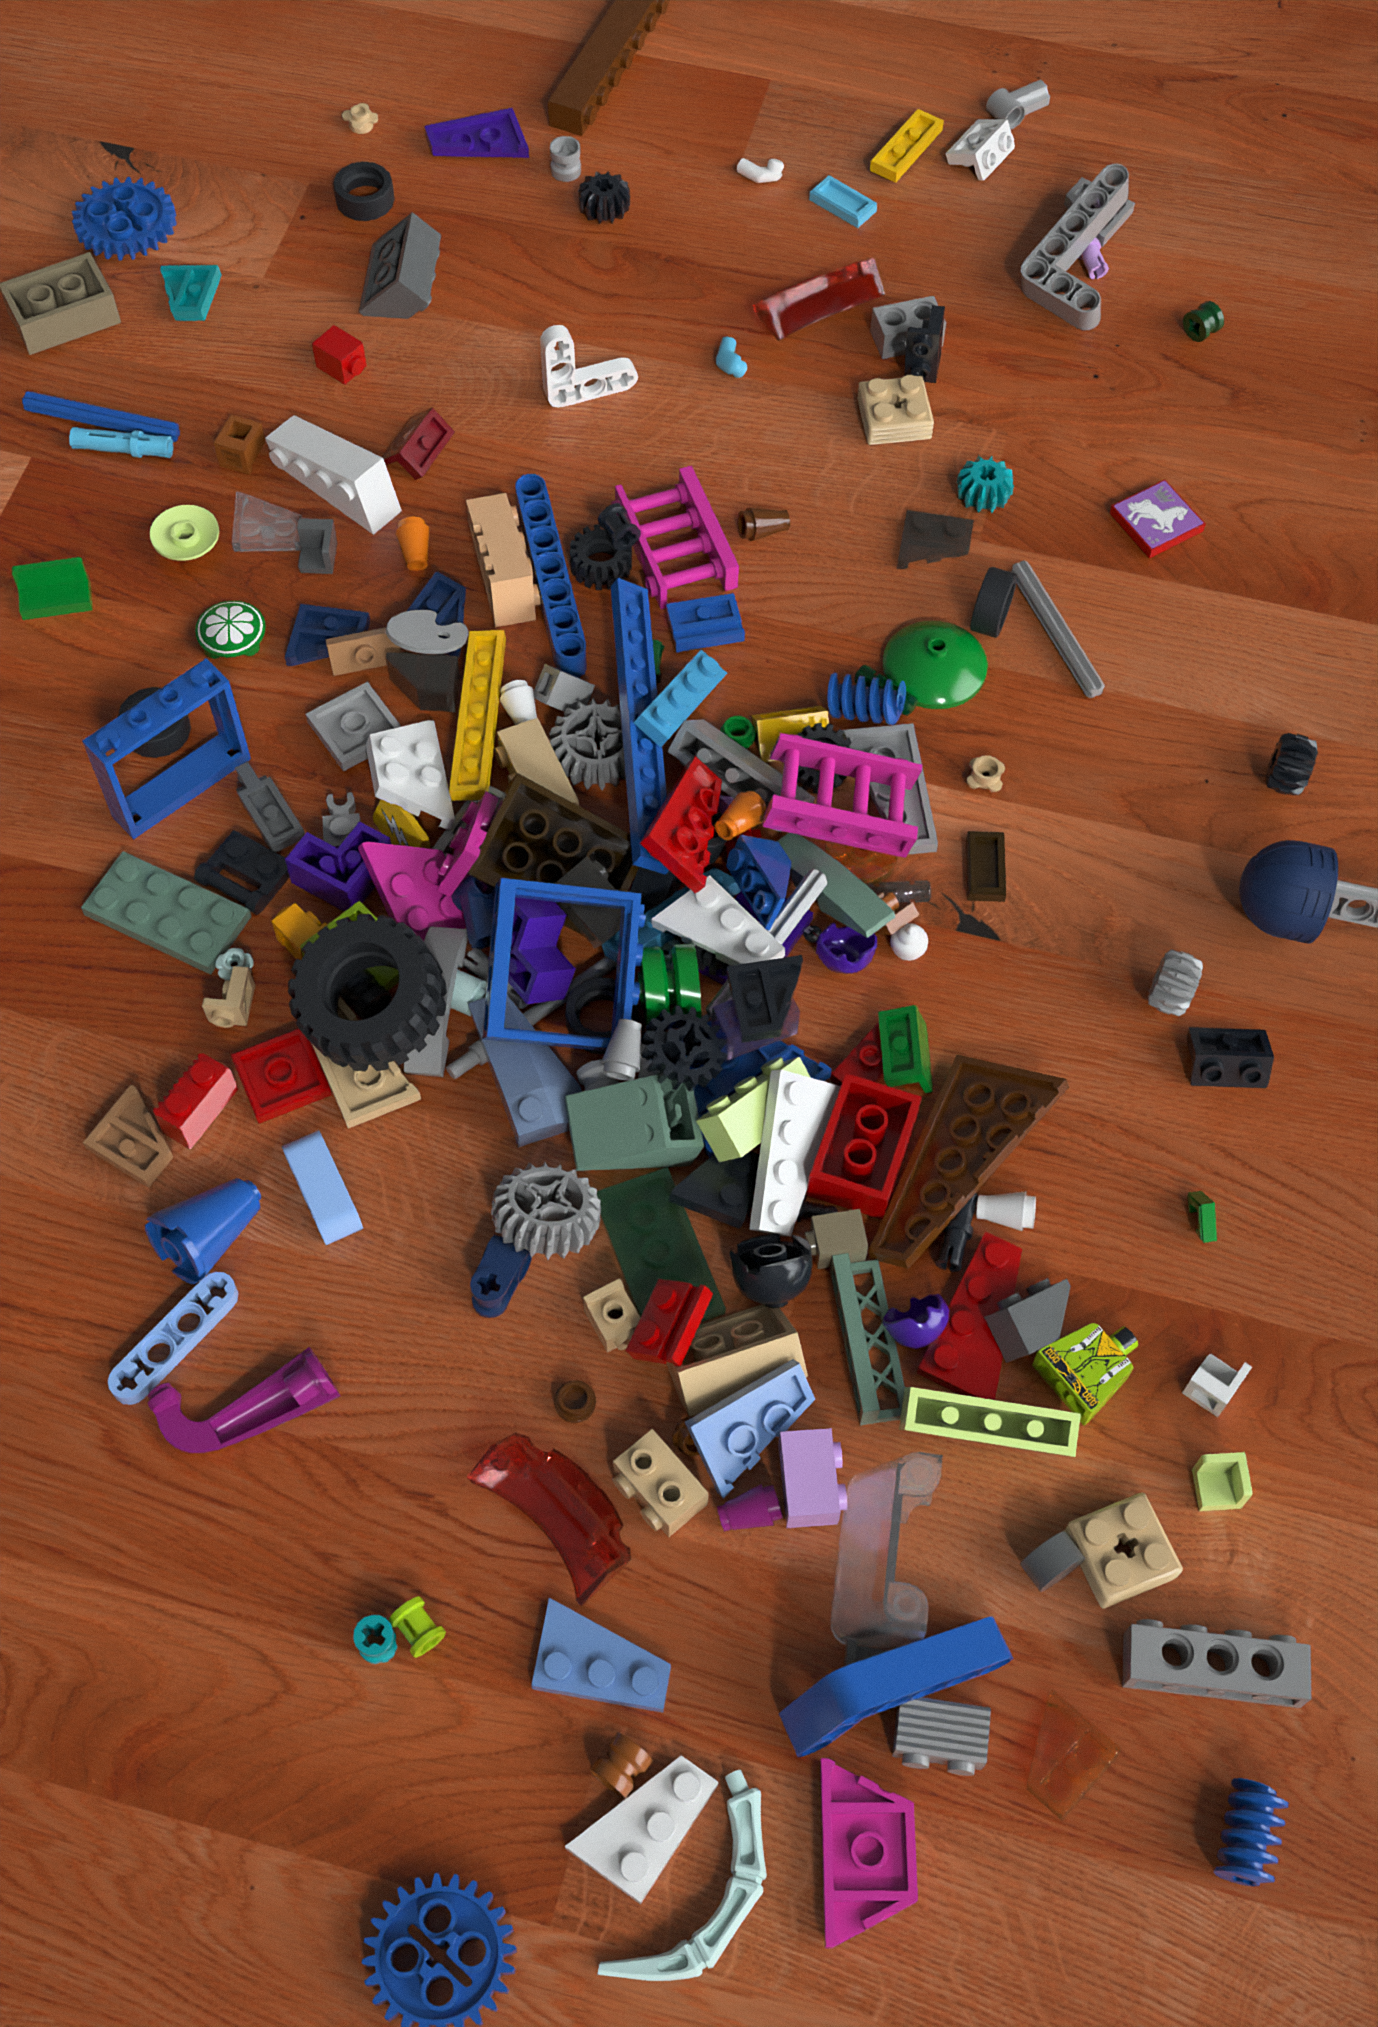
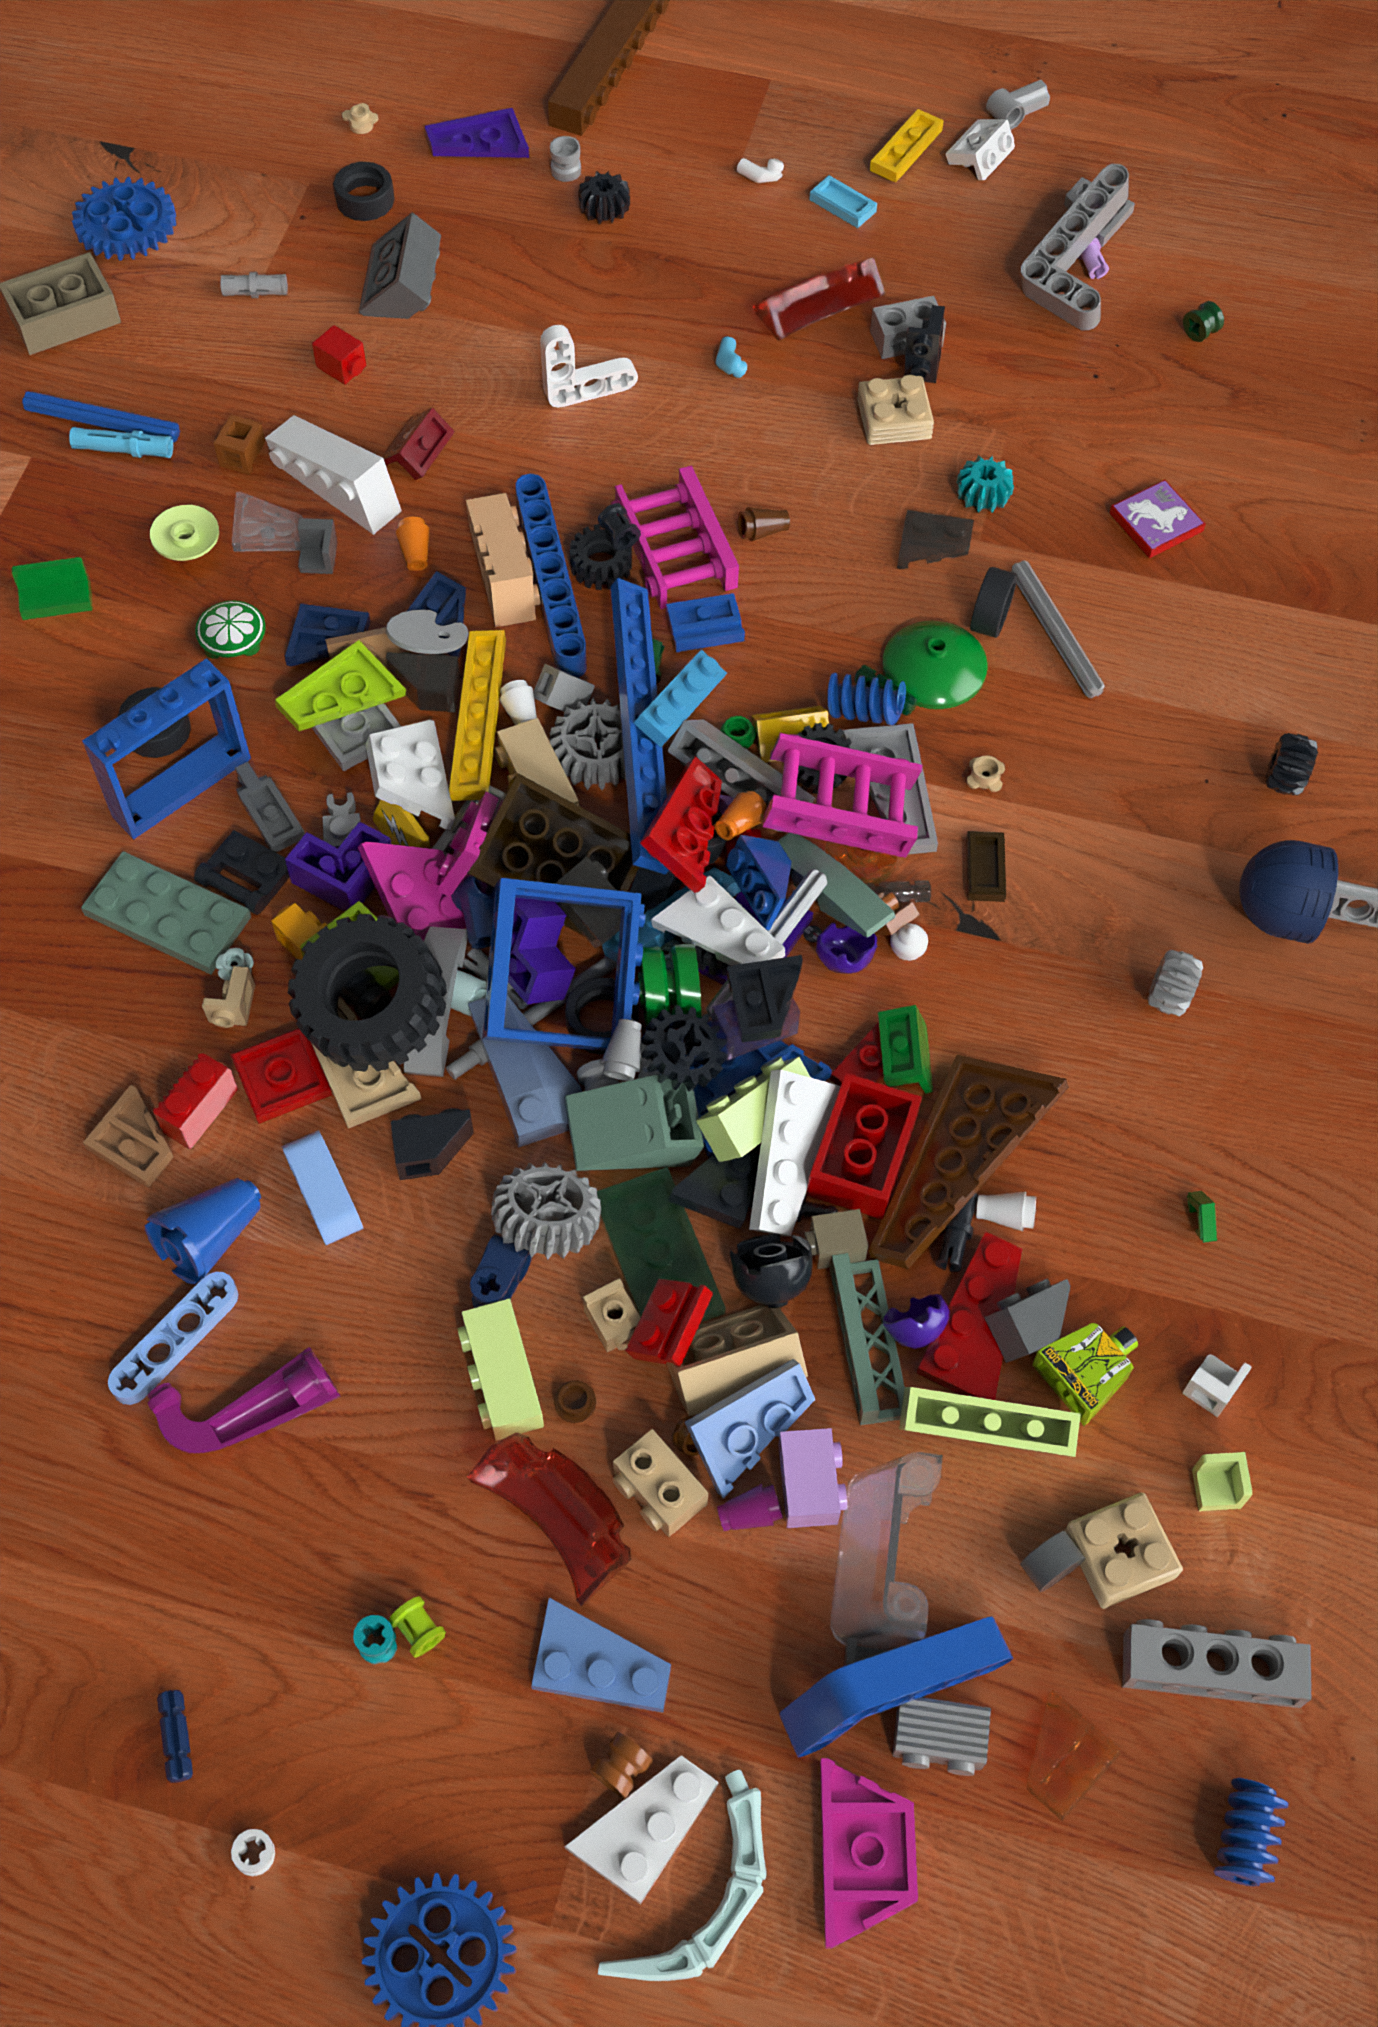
(174, 1736): none -> dark blue axle
(190, 289): teal wing -> none
(240, 1847): none -> white bush
(254, 285): none -> light grey pin
(339, 688): none -> lime wing
(429, 1142): none -> black slope
(500, 1370): none -> yellowish green brick
(1229, 1057): black bracket -> none

